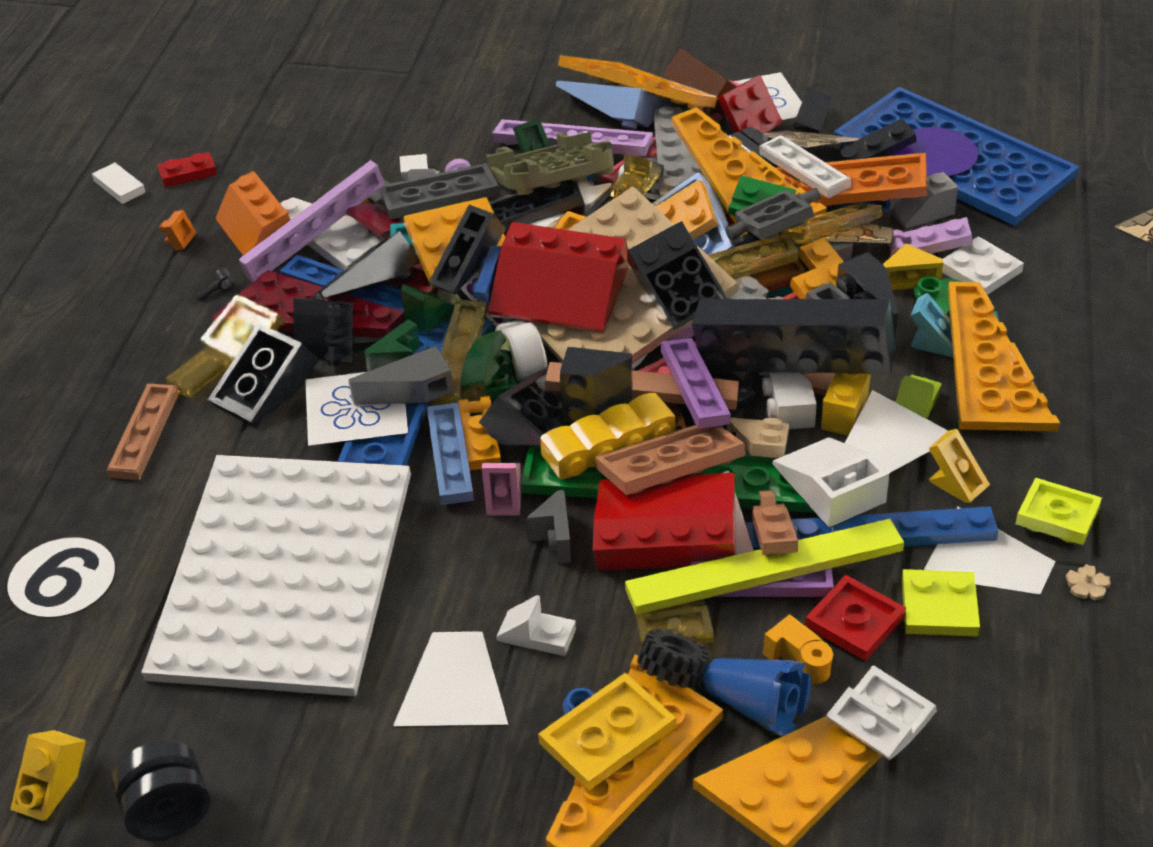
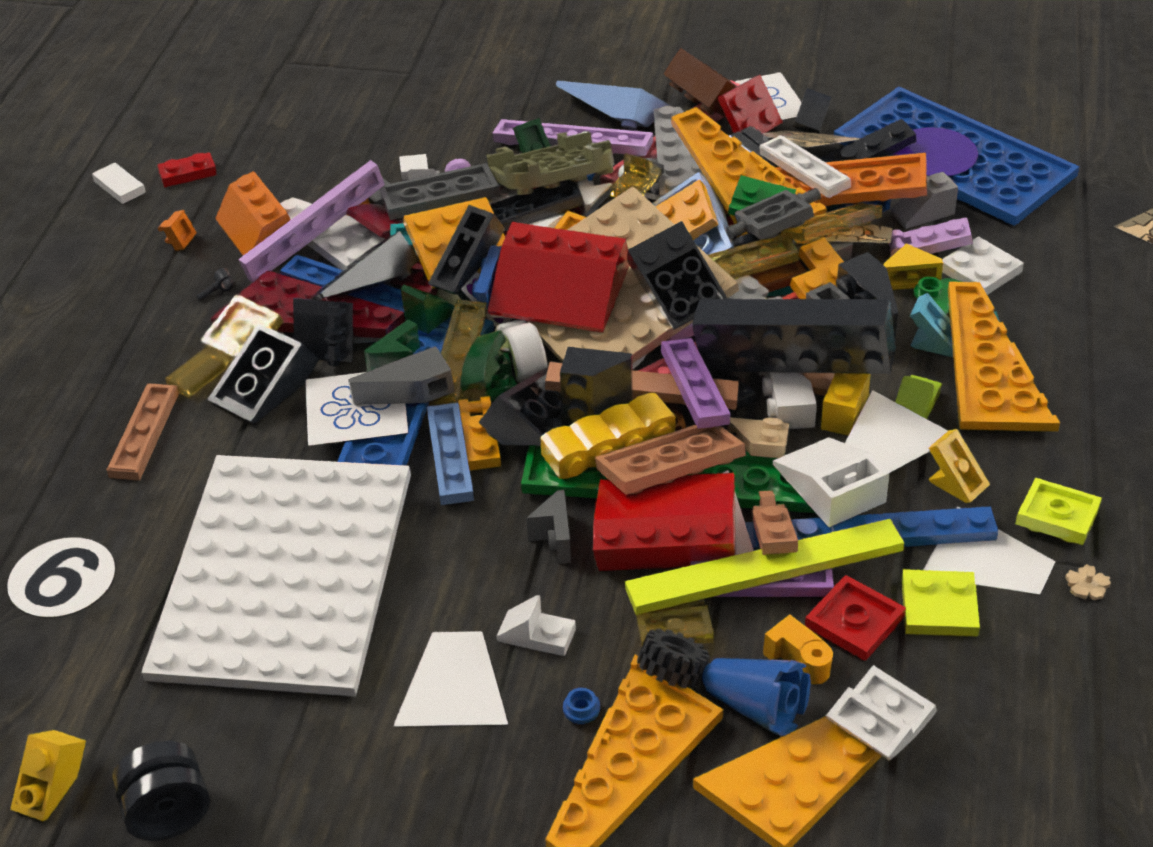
(502, 488): bright pink slope -> none
(607, 731): yellow plate -> none
(634, 78): light orange wing -> none

